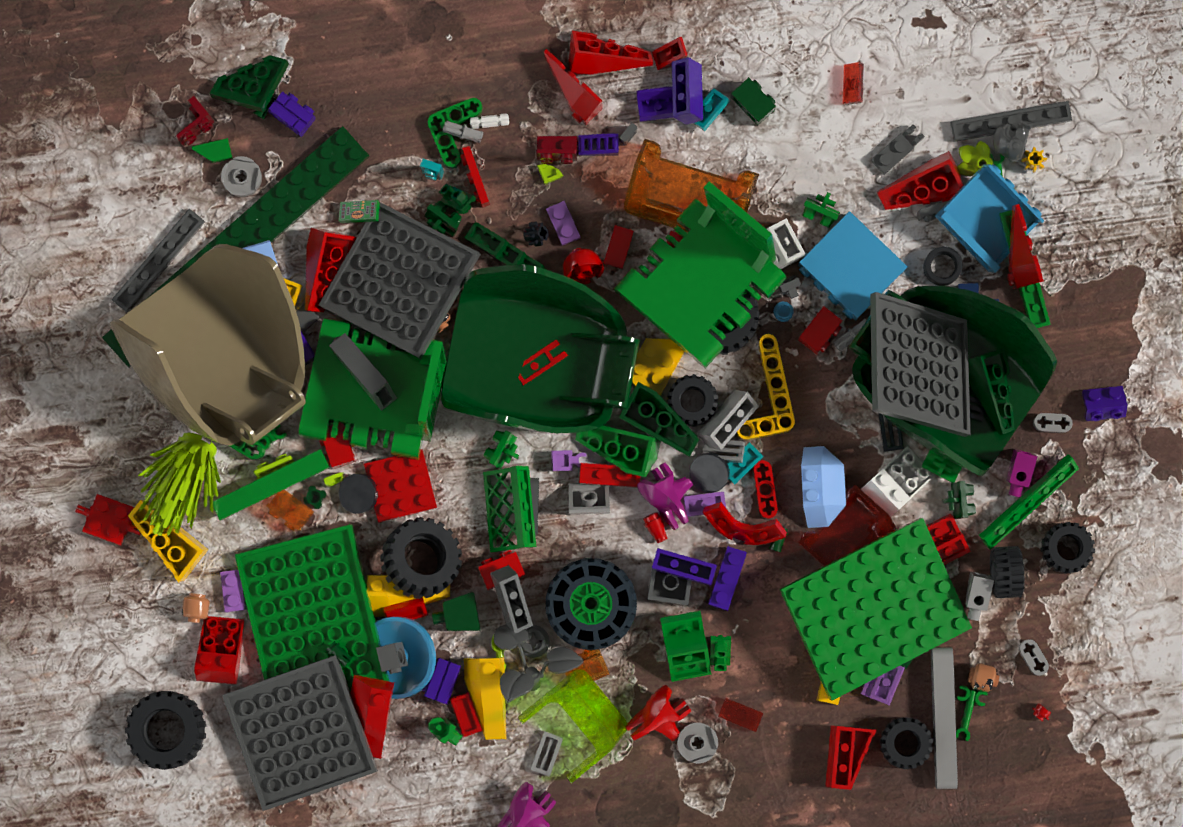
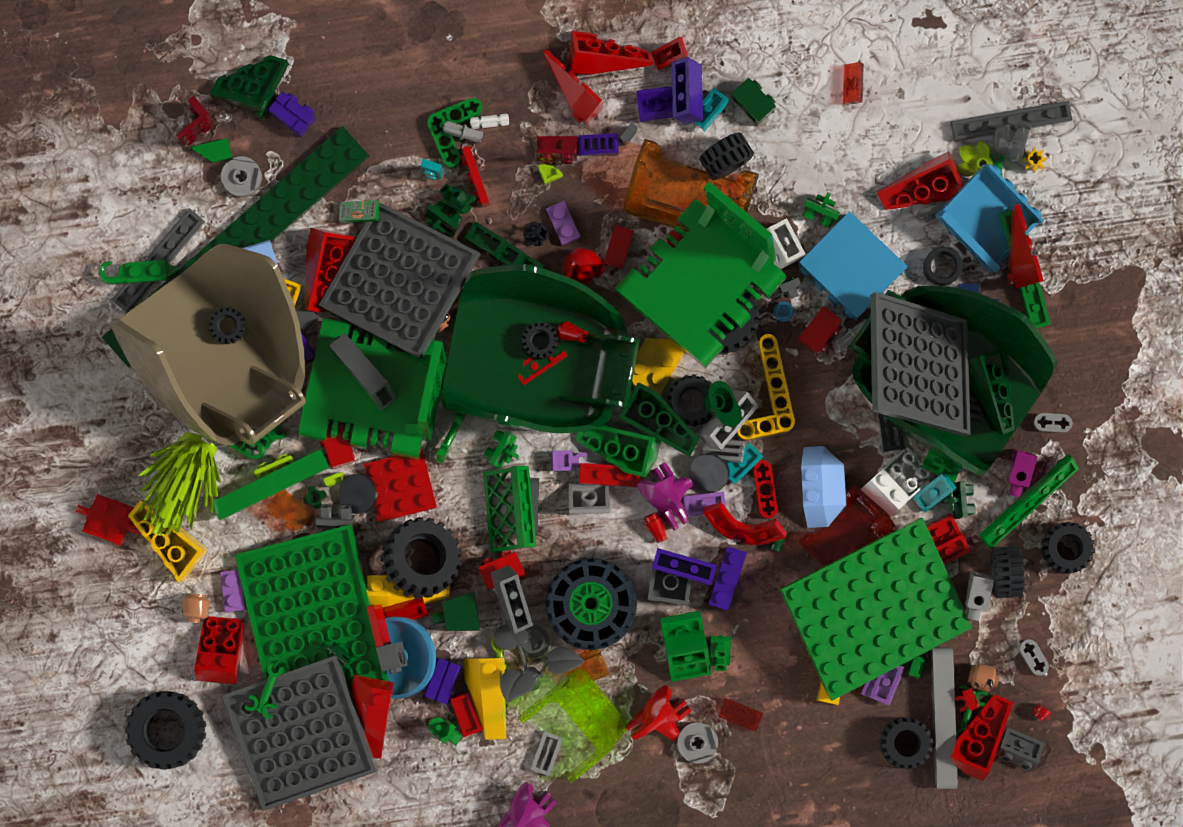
(139, 272): none -> green plate
(236, 334): none -> black tyre
(261, 704): none -> green bar
(334, 521): none -> dark grey hips
(378, 625): none -> red tile
(444, 448): none -> green bar
(540, 353): none -> black tyre
(570, 332): none -> red cone
(722, 403): none -> dark green piece
(726, 156): none -> black tyre
(846, 754): red wedge -> none
(896, 151): dark grey hinge -> none
(917, 667): none -> green tile
(934, 492): none -> teal plate
(969, 698): none -> red tile
(979, 742): none -> red wedge
(1020, 749): none -> dark grey bracket
(1105, 403): dark purple bracket -> none

